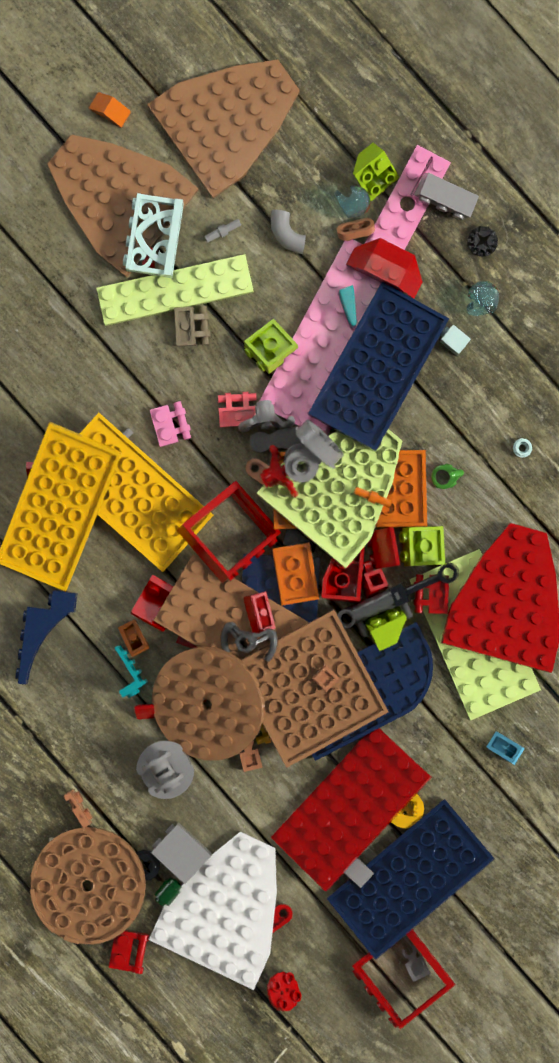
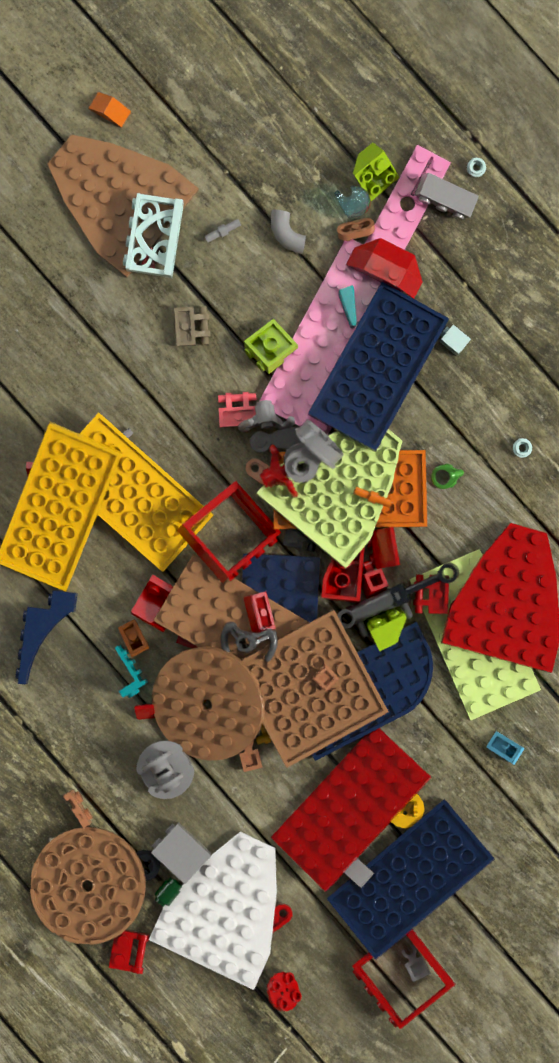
(164, 424): bright pink plate -> none
(185, 289): yellowish green plate -> none
(226, 119): medium nougat wing -> none
(295, 573): orange tile -> none
(422, 546): lime plate -> none
(476, 161): none -> light aqua plate
(482, 250): black gear -> none
(484, 296): clear light blue helmet -> none

